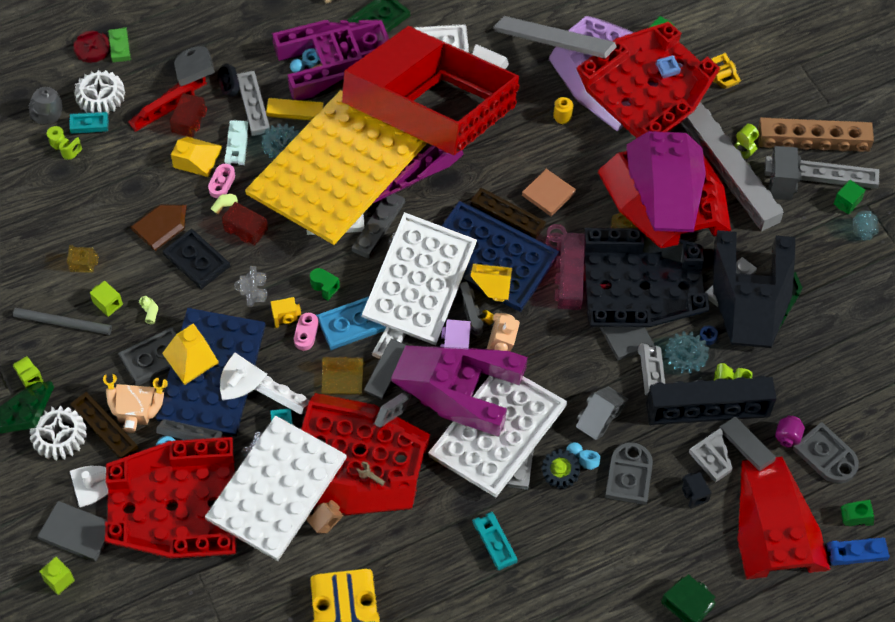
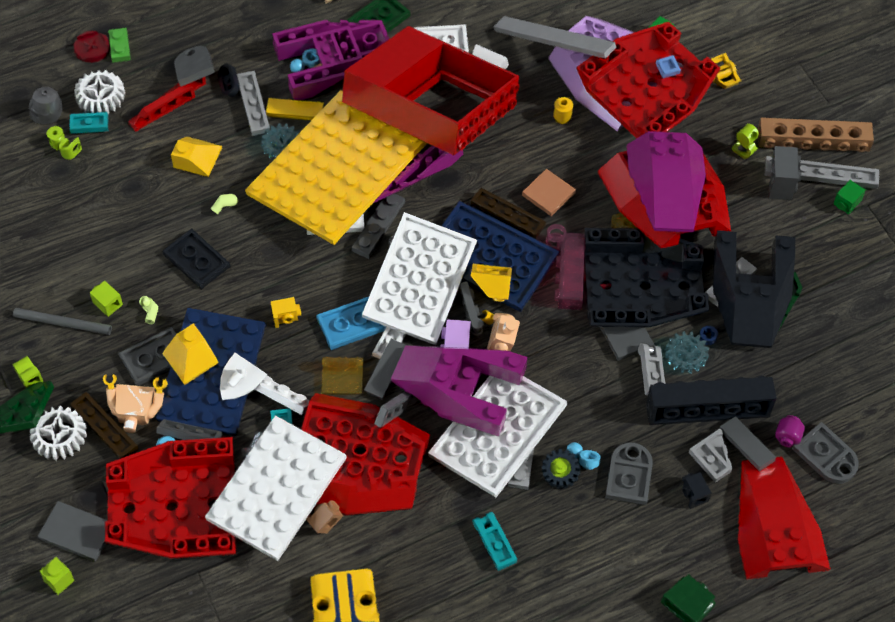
(82, 259): clear yellow brick -> none
(89, 484): white shield -> none
(161, 224): reddish brown tile -> none
(188, 115): clear red brick -> none
(220, 182): bright pink plate -> none
(237, 142): light aqua plate -> none
(244, 223): clear red brick -> none
(248, 286): clear hips -> none
(306, 330): bright pink plate -> none
(325, 282): green leg -> none
(367, 473): dark tan hand -> none
(600, 411): brick -> none
(724, 372): lime leg -> none
(733, 168): light grey brick -> none
(857, 513): green leg -> none
(858, 551): blue plate -> none
(865, 225): clear light blue head -> none

